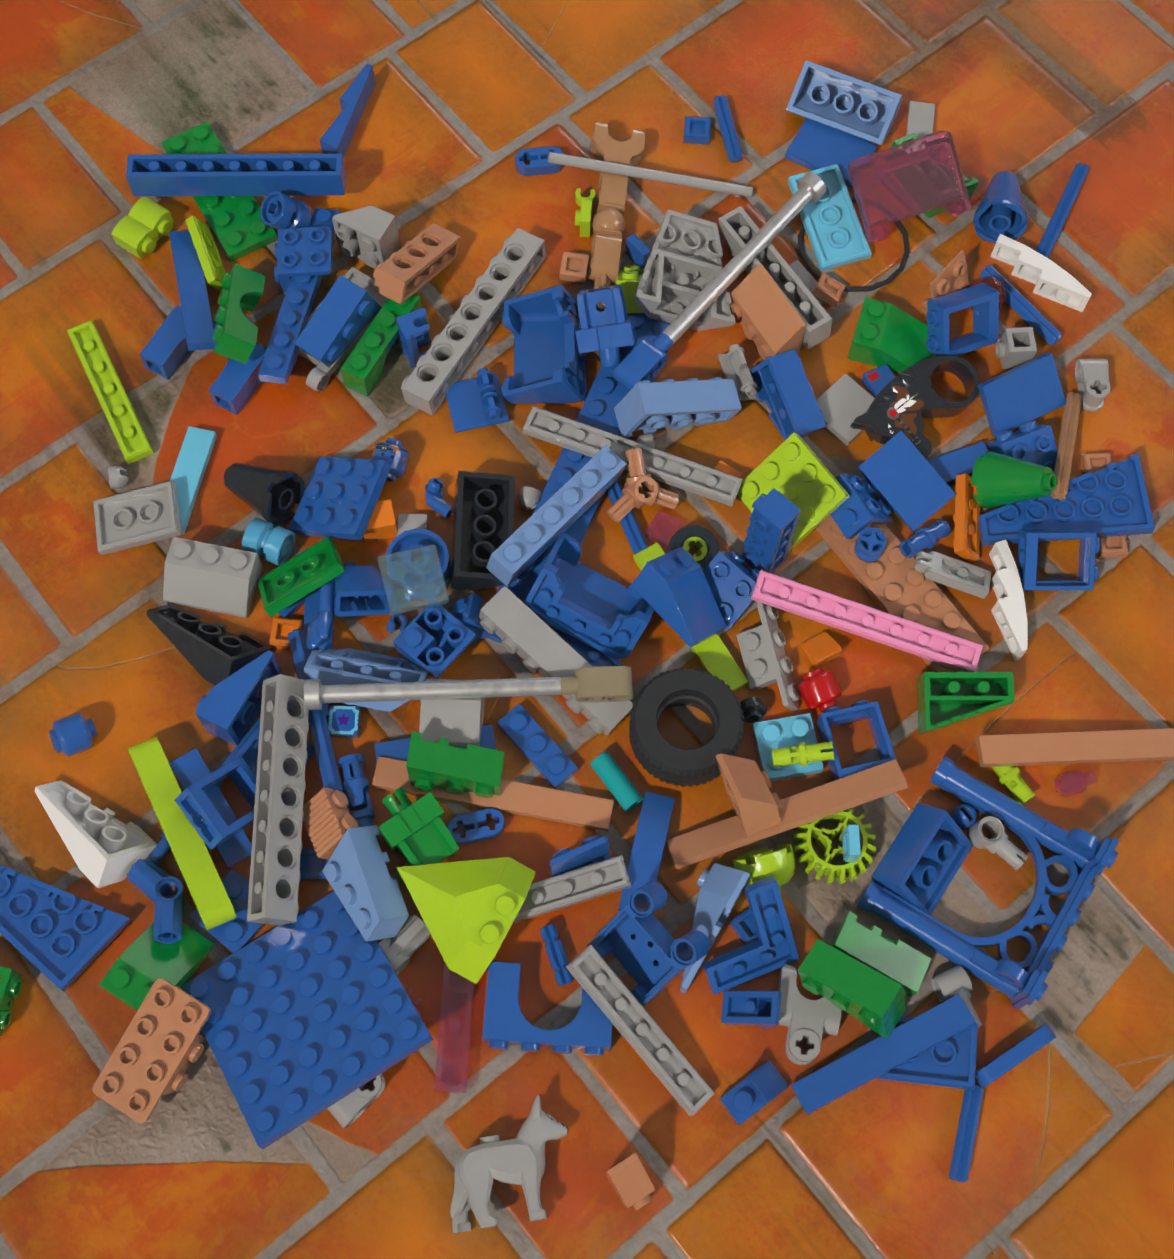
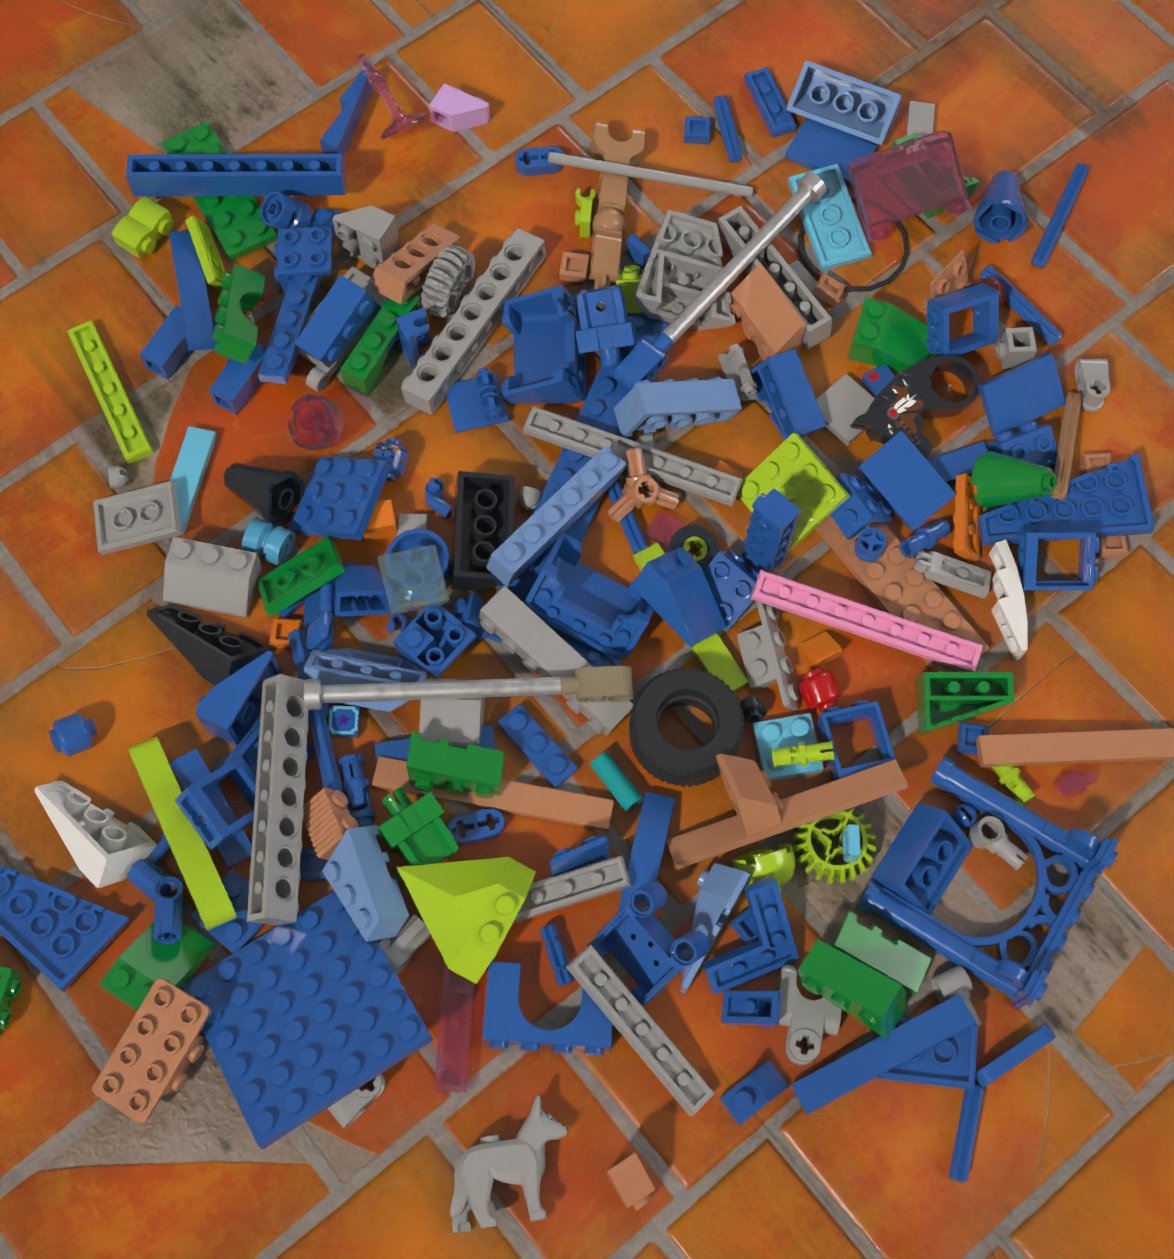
(316, 422): none -> clear pink cylinder
(379, 84): none -> clear pink dish
(448, 281): none -> light grey gear
(458, 110): none -> lavender slope
(769, 102): none -> blue tile
(967, 737): none -> blue tile
(1049, 278): white slope -> none

